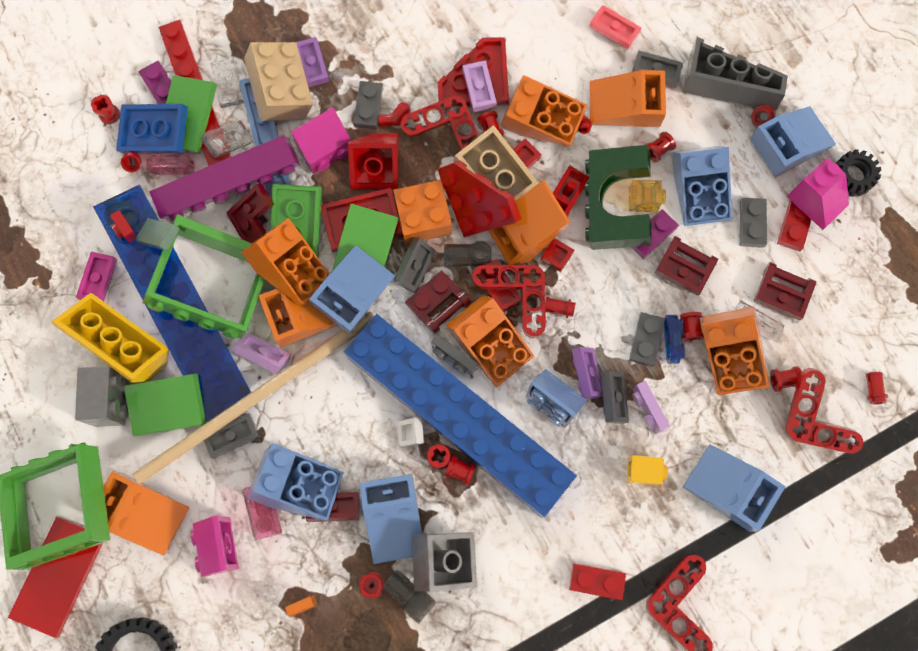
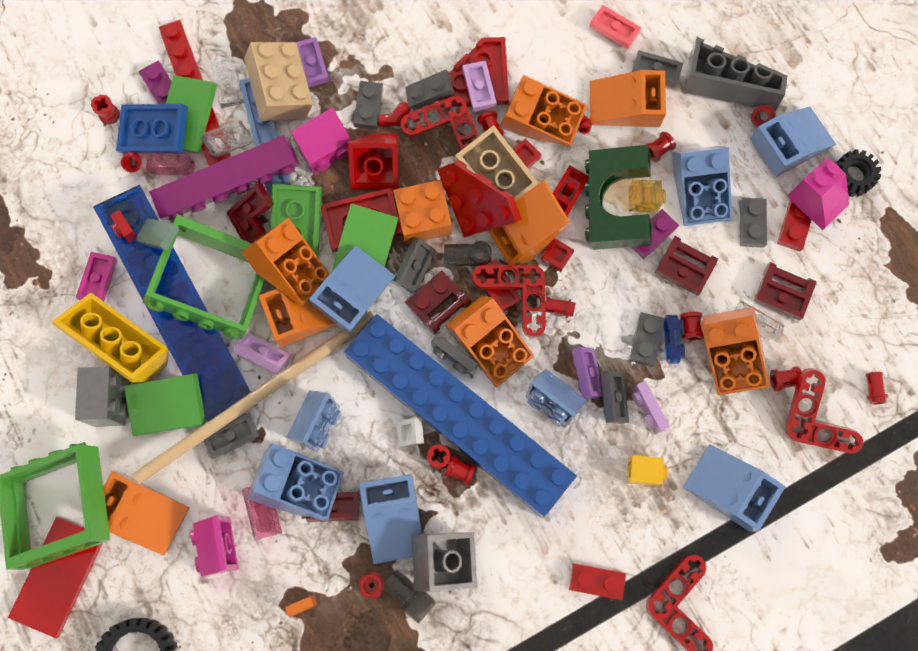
(314, 420): none -> medium blue slope
(429, 90): none -> dark grey plate

